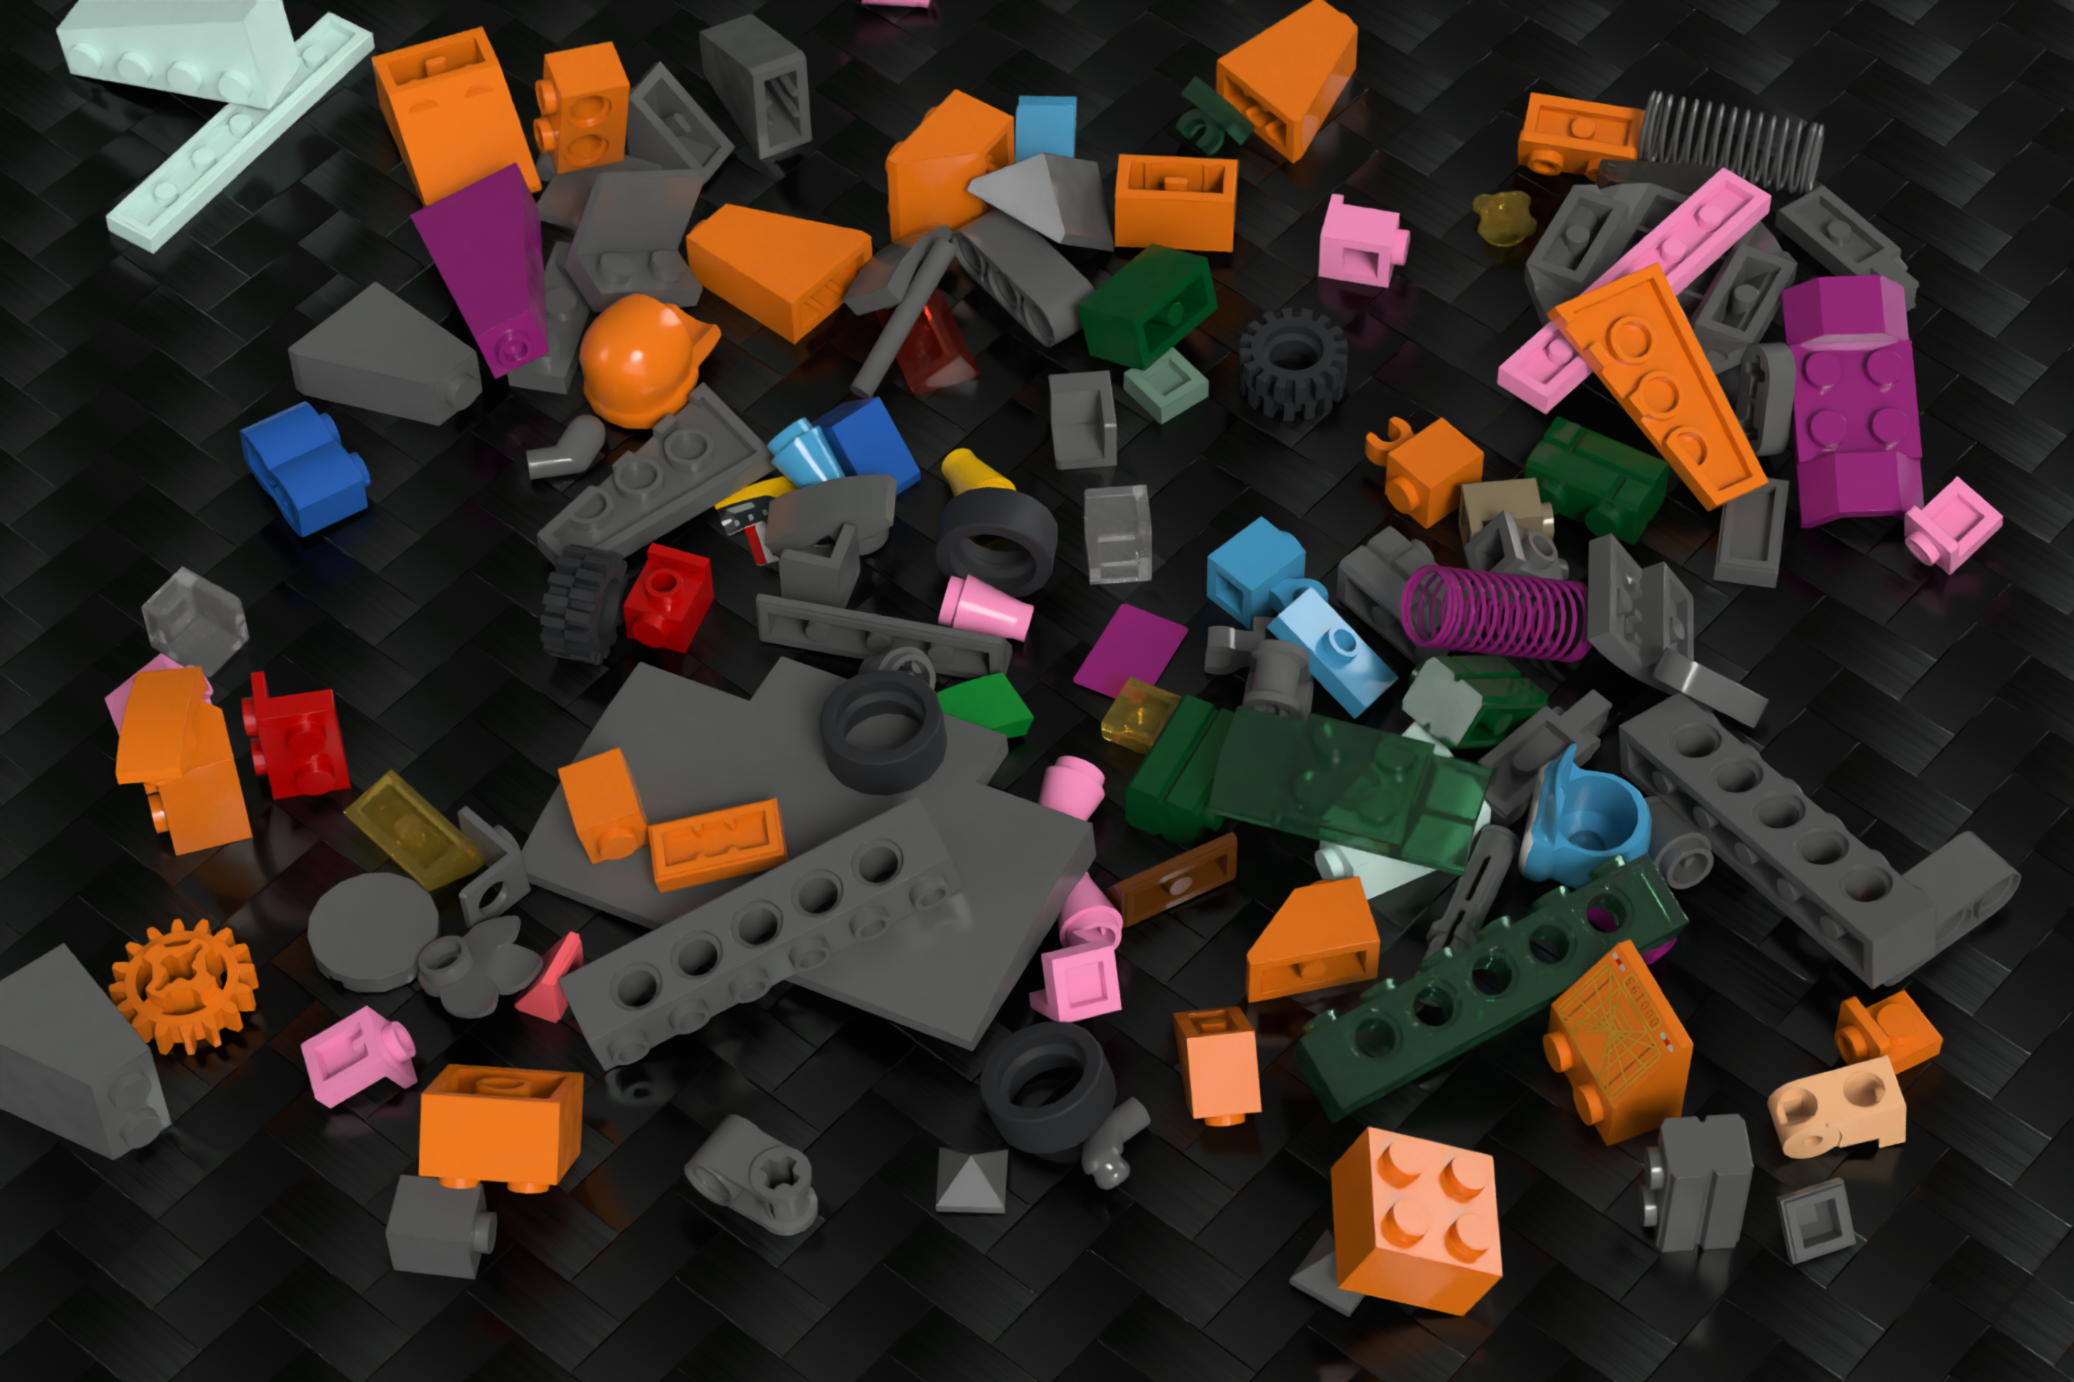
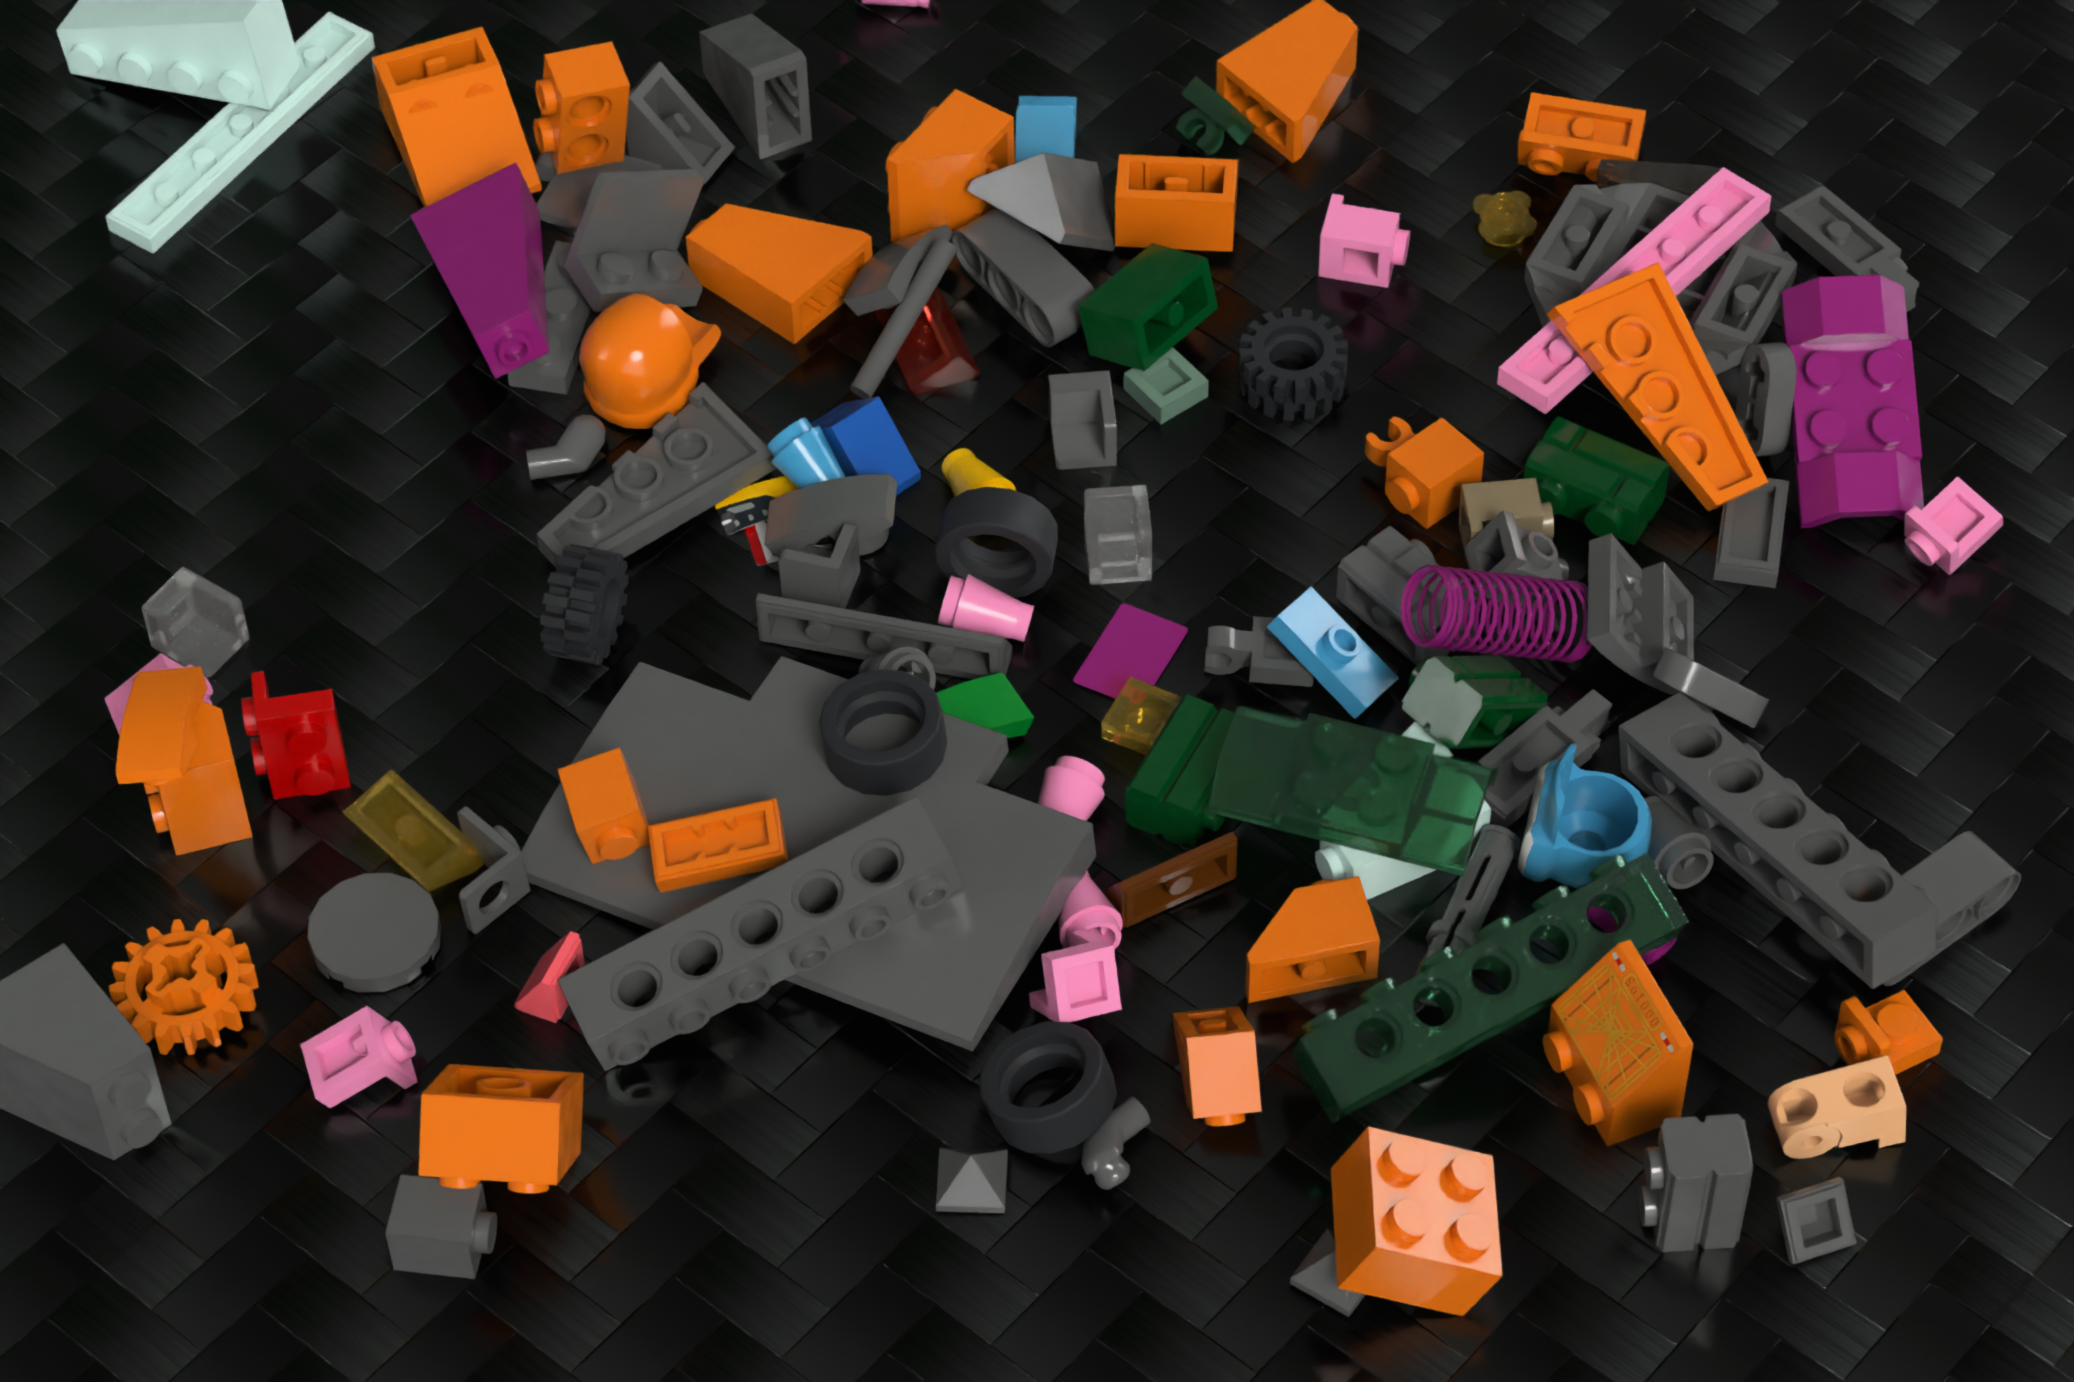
(305, 468): blue brick -> none
(386, 360): dark grey slope -> none
(478, 967): dark grey plate -> none
(669, 598): red brick -> none
(755, 1176): dark grey piece -> none
(1258, 573): dark azure brick -> none
(1280, 679): dark grey piece -> none
(1804, 179): dark grey piece -> none

